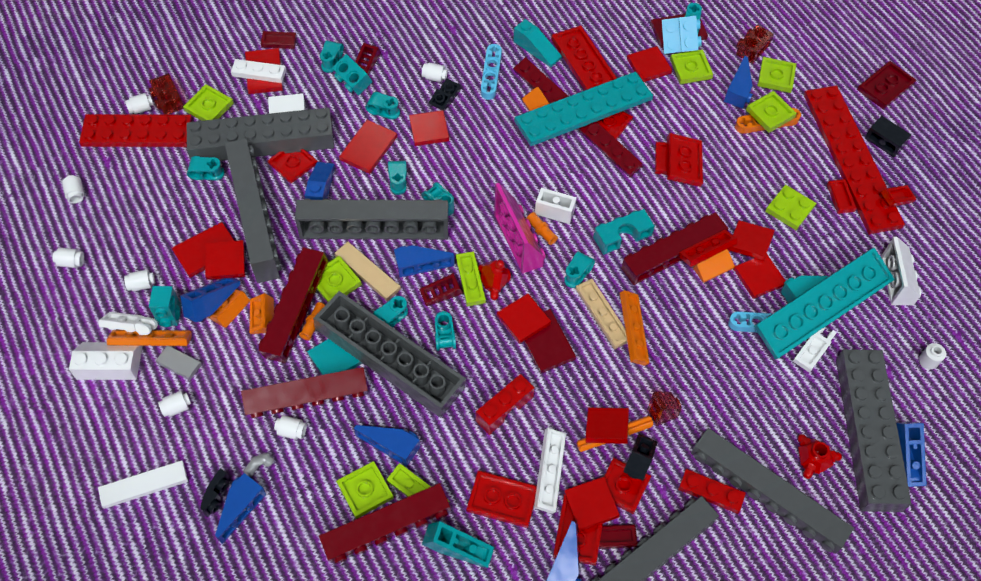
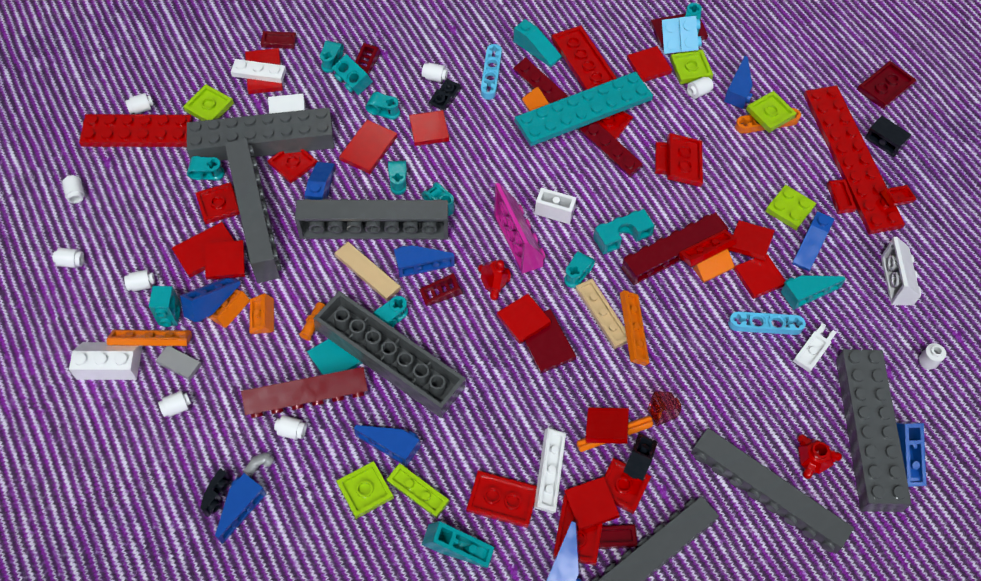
(128, 322): white hinge -> none
(142, 484): white tile -> none
(166, 94): clear red brick -> none
(217, 203): none -> red tile
(293, 305): dark red brick -> none
(337, 278): lime plate -> none
(385, 523): dark red brick -> none
(444, 333): teal piece -> none
(470, 279): lime plate -> none
(513, 395): red arch -> none
(542, 228): orange pin -> none
(700, 87): none -> white brick
(712, 491): red plate -> none
(754, 43): clear red brick -> none
(776, 74): lime plate -> none
(813, 241): none -> blue slope
(824, 303): teal plate -> none

